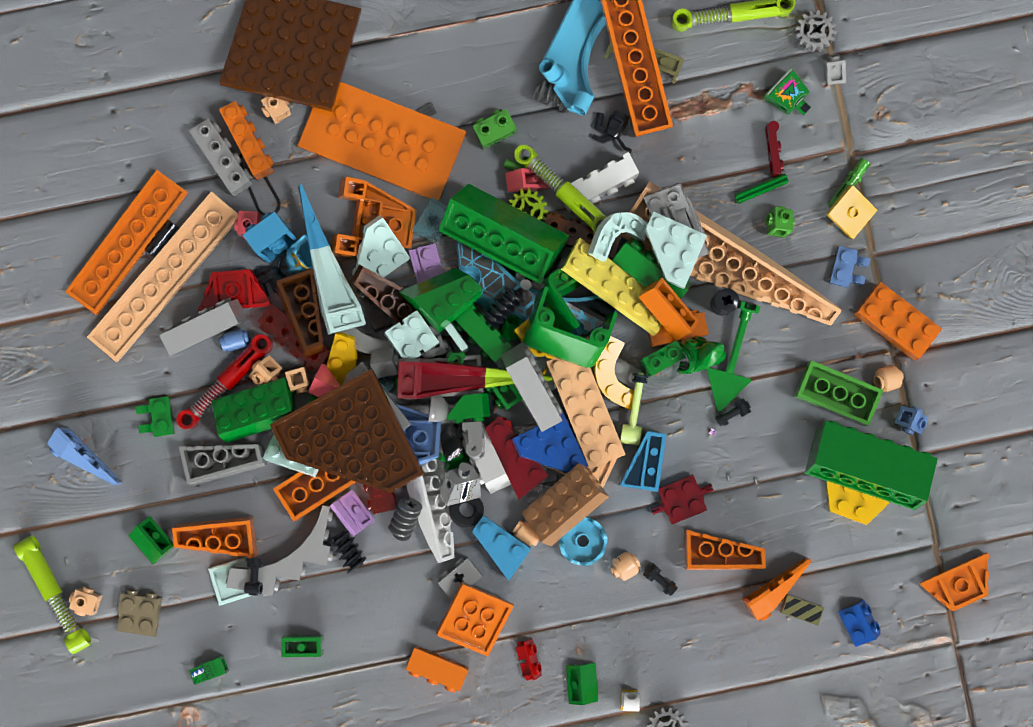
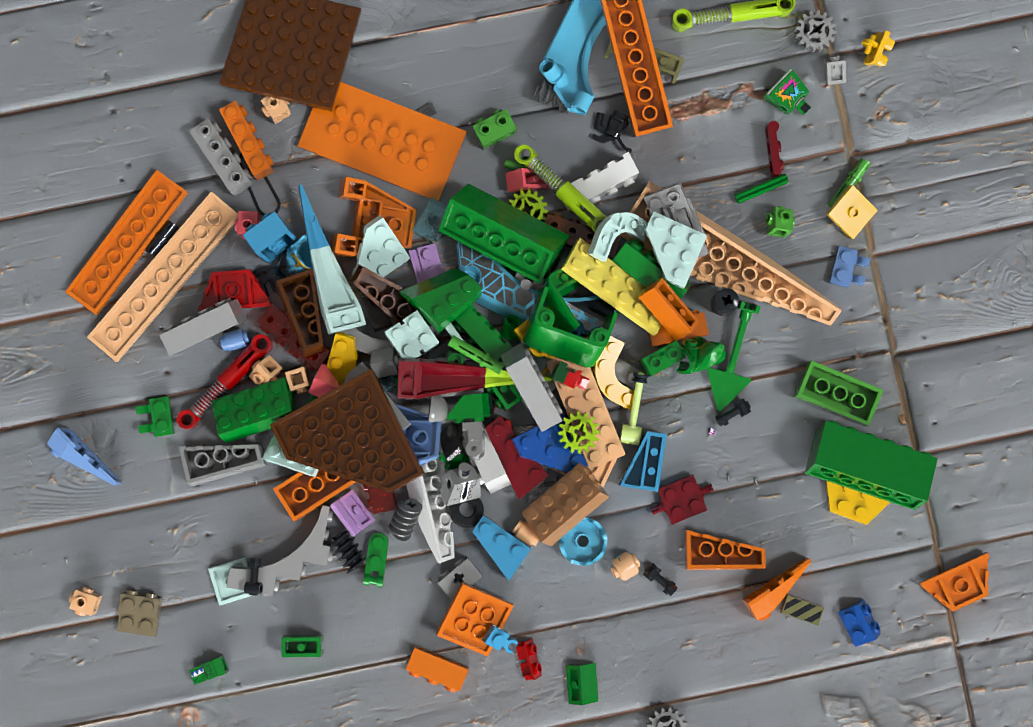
(30, 553): lime piece -> none
(151, 540): green brick -> none
(223, 536): orange wedge -> none
(376, 559): none -> green plate
(436, 352): light grey bracket -> none
(476, 354): none -> bright green pin
(498, 638): none -> dark azure plate
(502, 307): black piece -> none
(568, 378): none -> hips
(583, 420): none -> lime gear
(629, 700): white leg -> none
(875, 47): none -> yellow hips
(888, 378): light nougat head -> none
(897, 321): orange brick -> none
(911, 420): medium blue brick -> none

